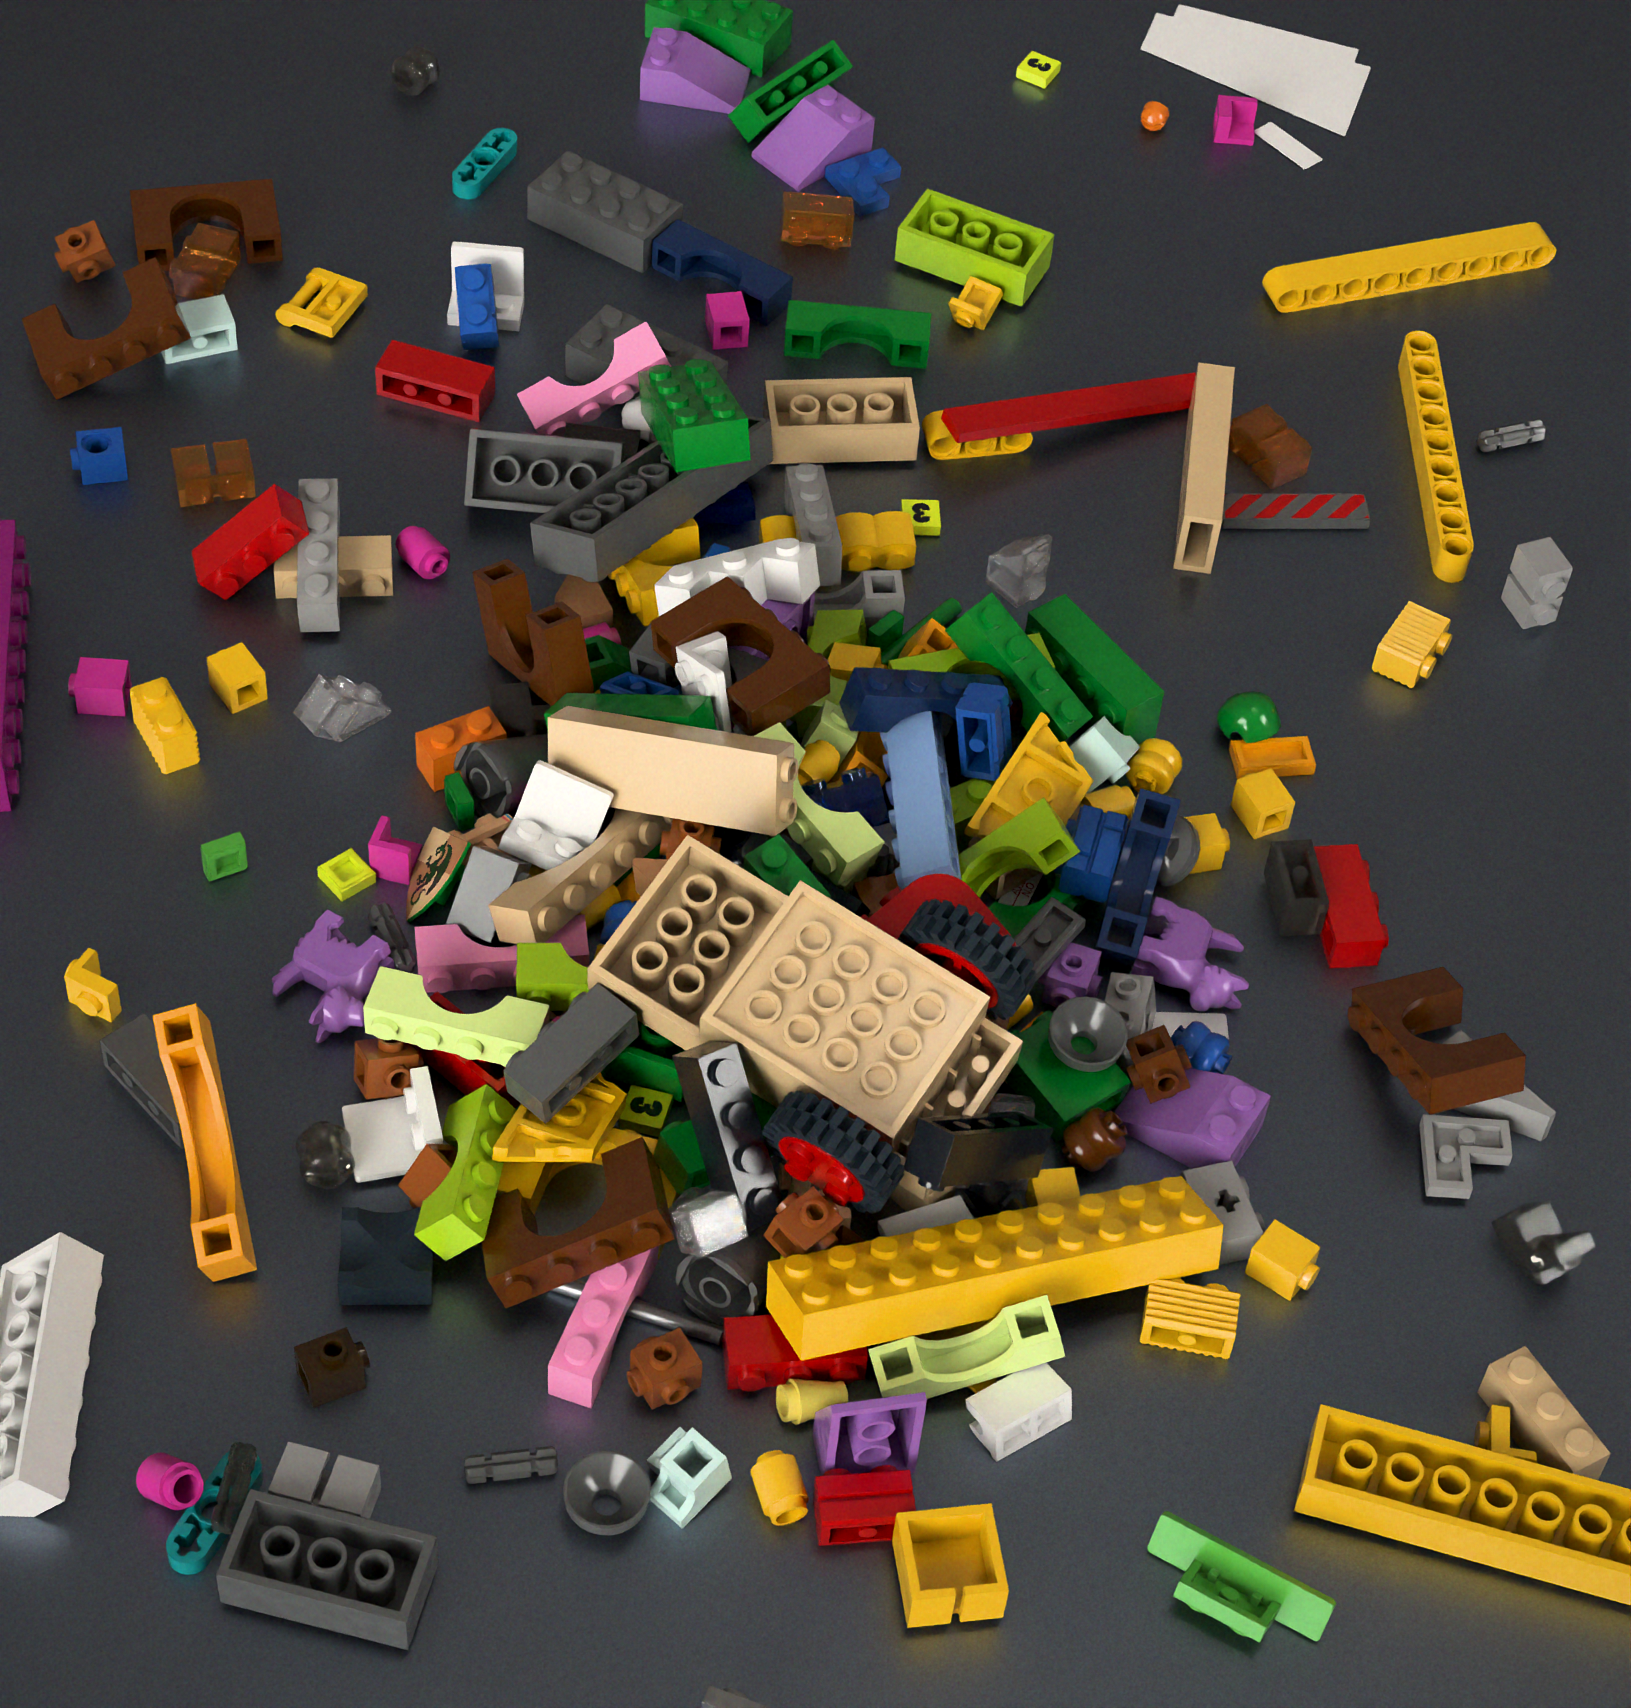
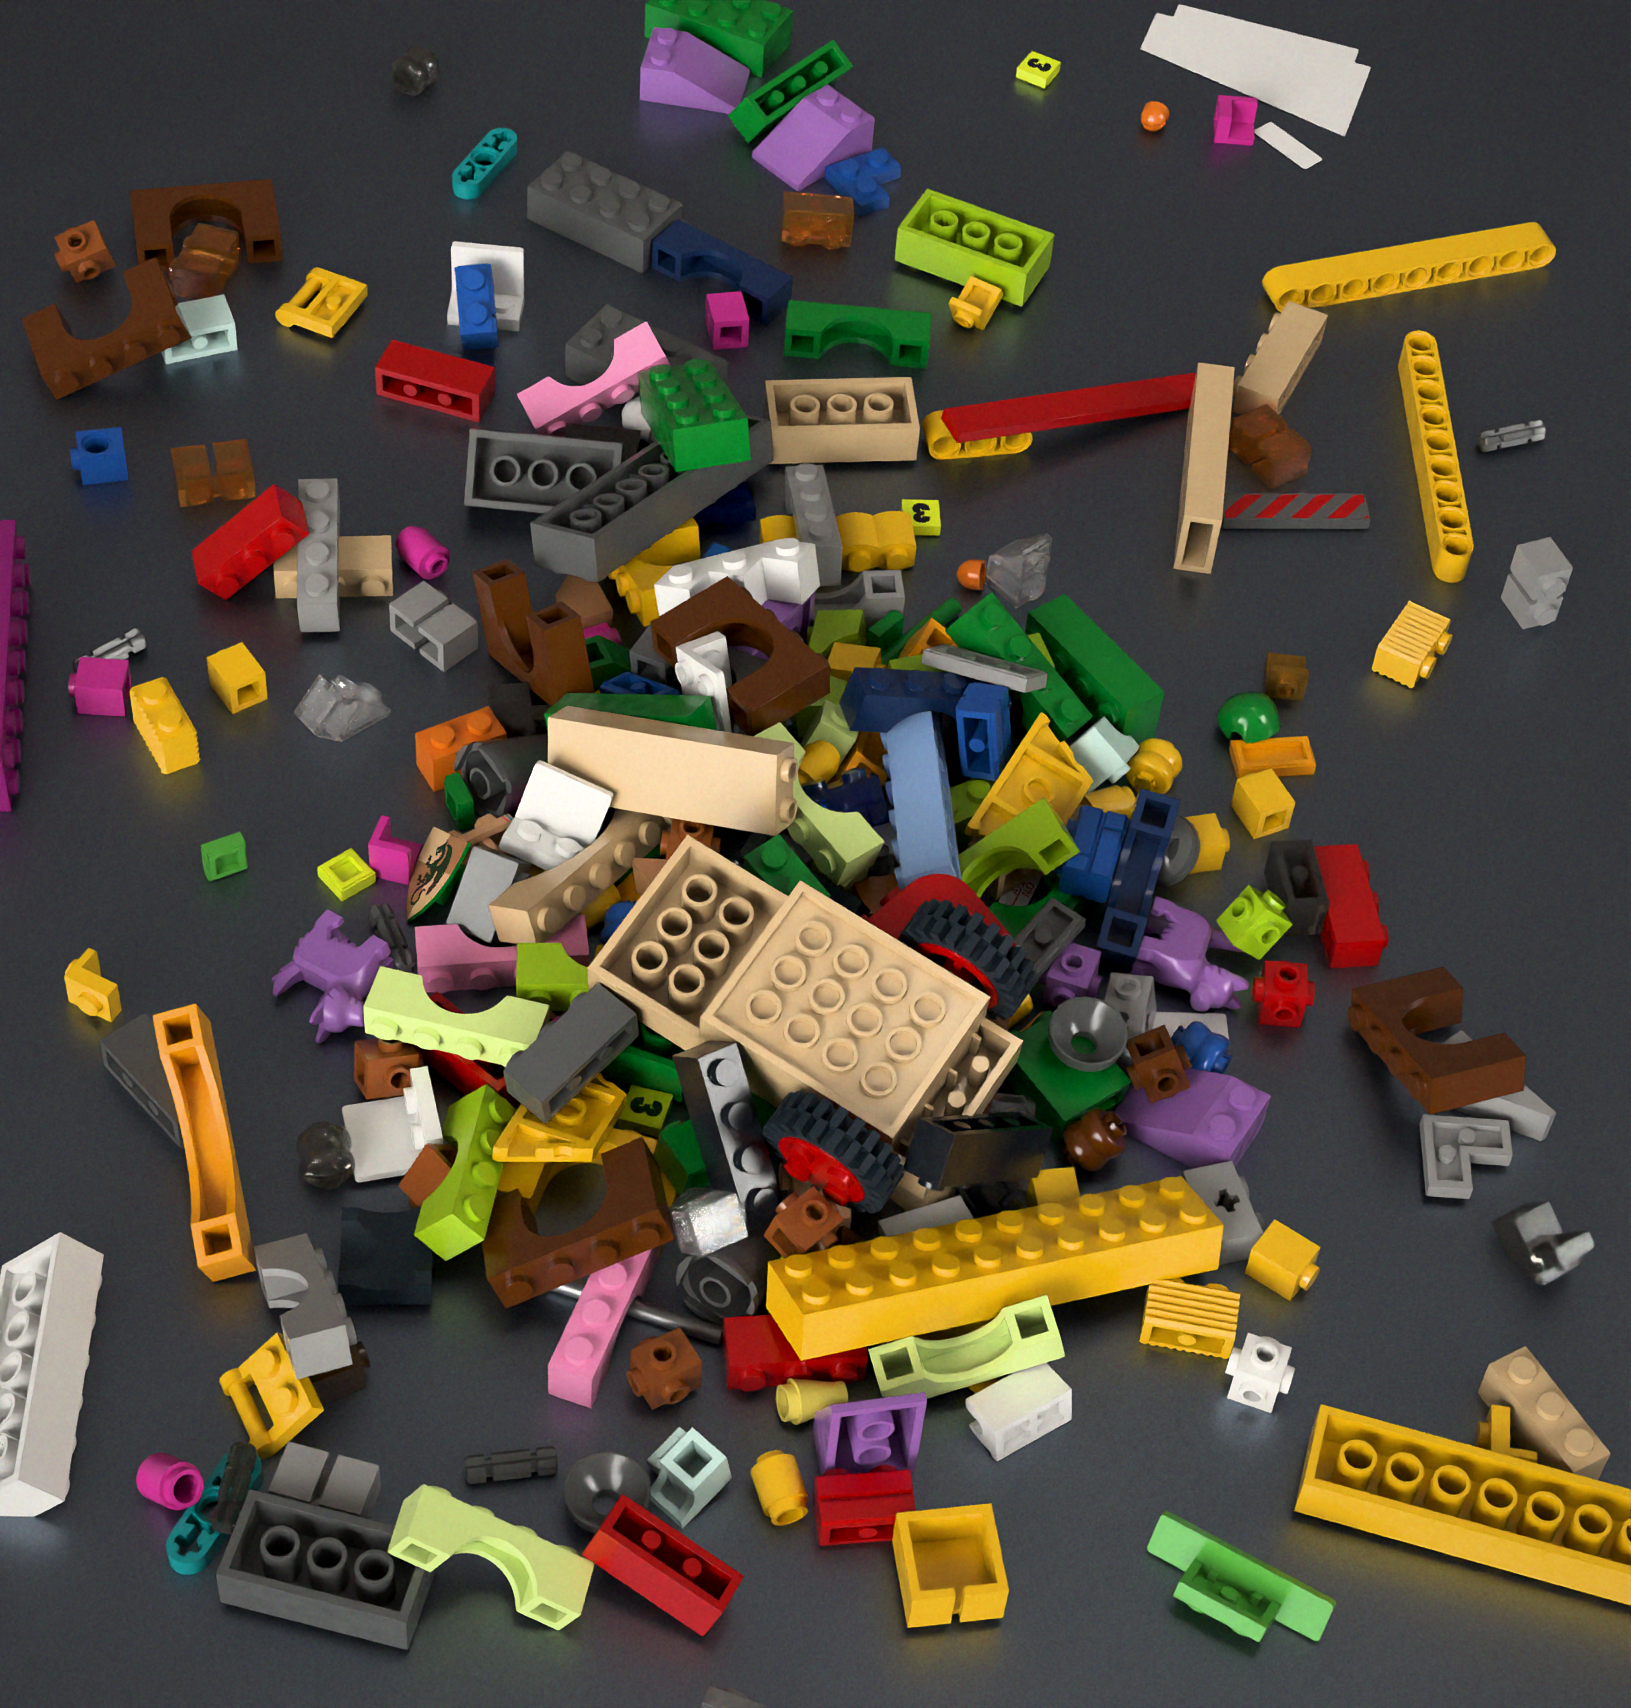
(117, 648): none -> axle
(289, 1400): none -> yellow plate
(317, 1325): none -> light grey arch
(429, 615): none -> light grey piece
(544, 1577): none -> yellowish green arch
(663, 1565): none -> red brick
(972, 574): none -> orange hinge
(984, 668): none -> light grey tile
(1254, 921): none -> lime brick
(1259, 1372): none -> white brick
(1279, 359): none -> tan brick
(1282, 993): none -> red brick
(1285, 676): none -> pearl gold bracket

